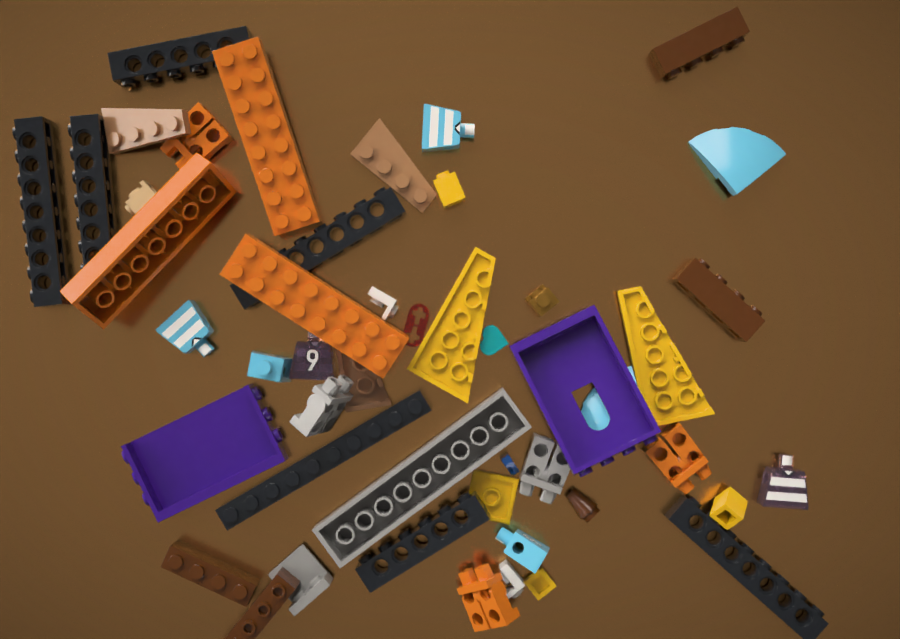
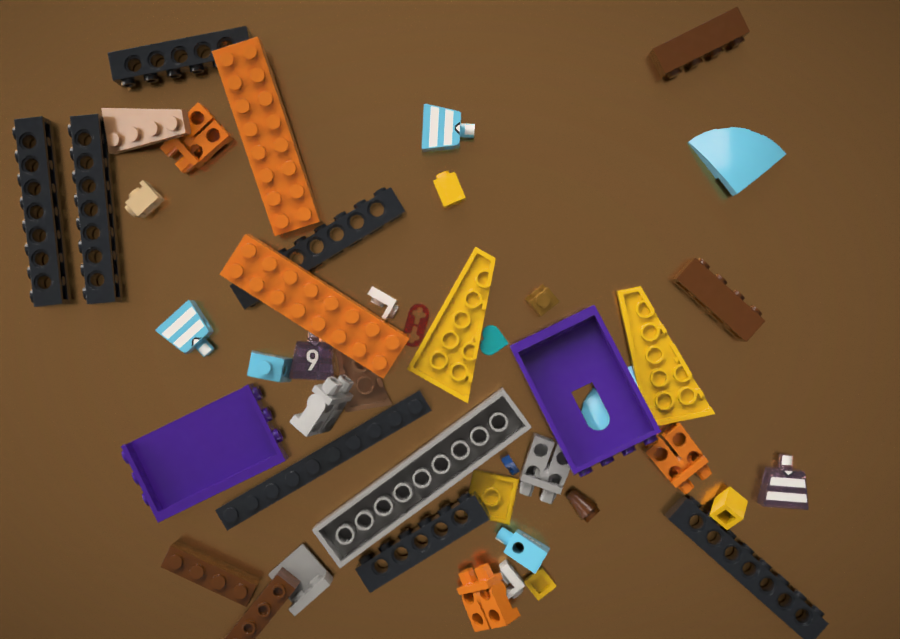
(149, 241): orange brick -> none
(391, 164): medium nougat wing -> none

